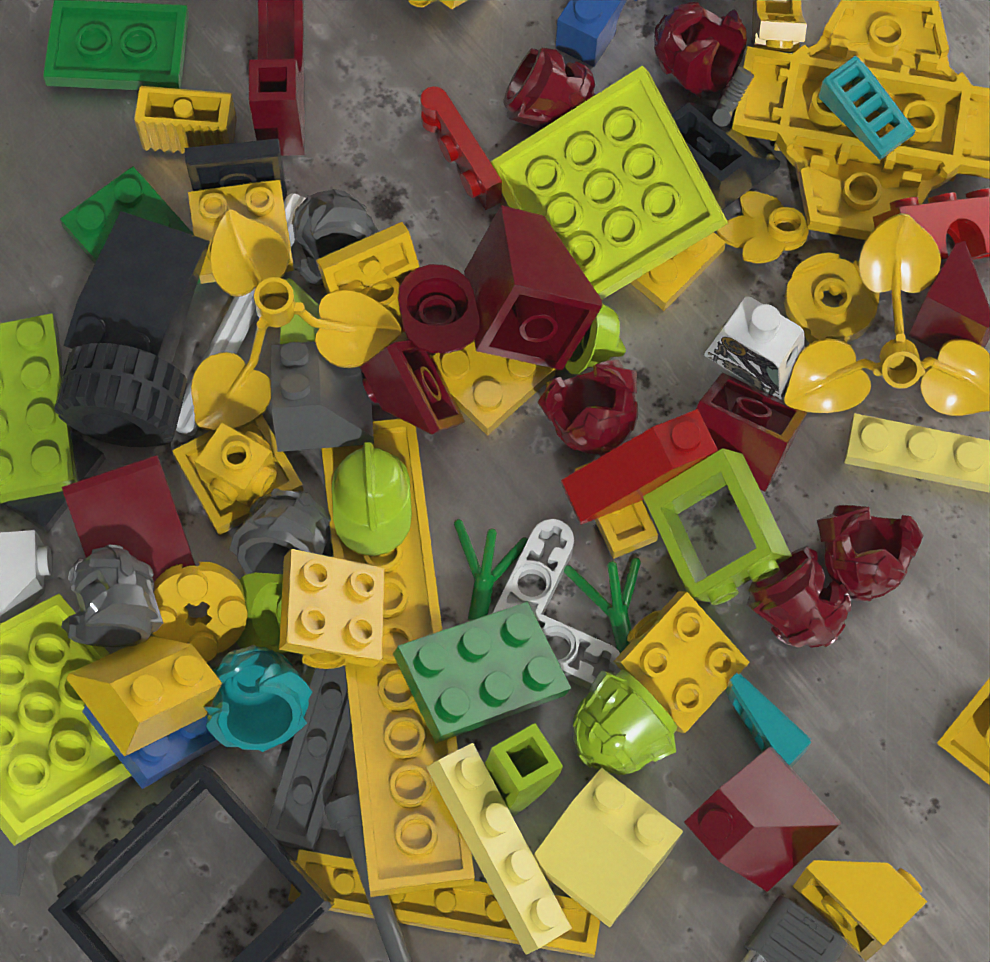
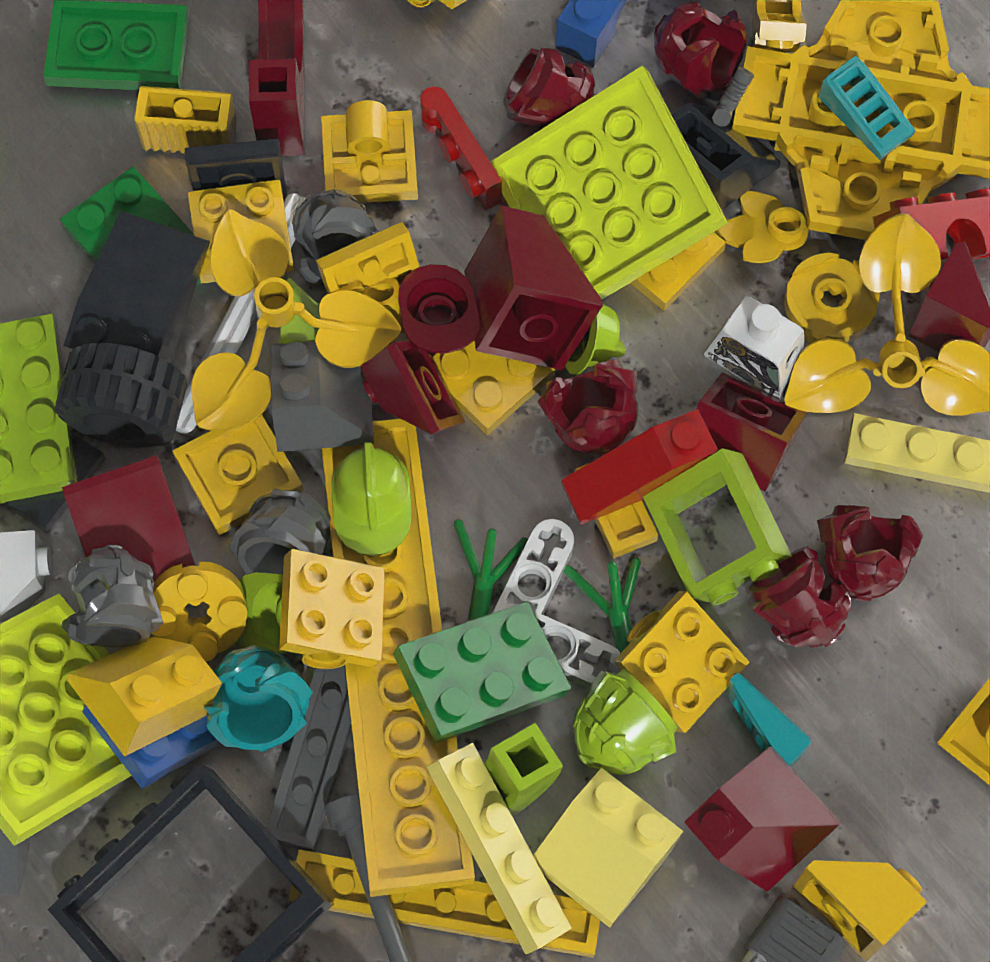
(236, 465): yellow brick -> none
(370, 153): none -> yellow plate

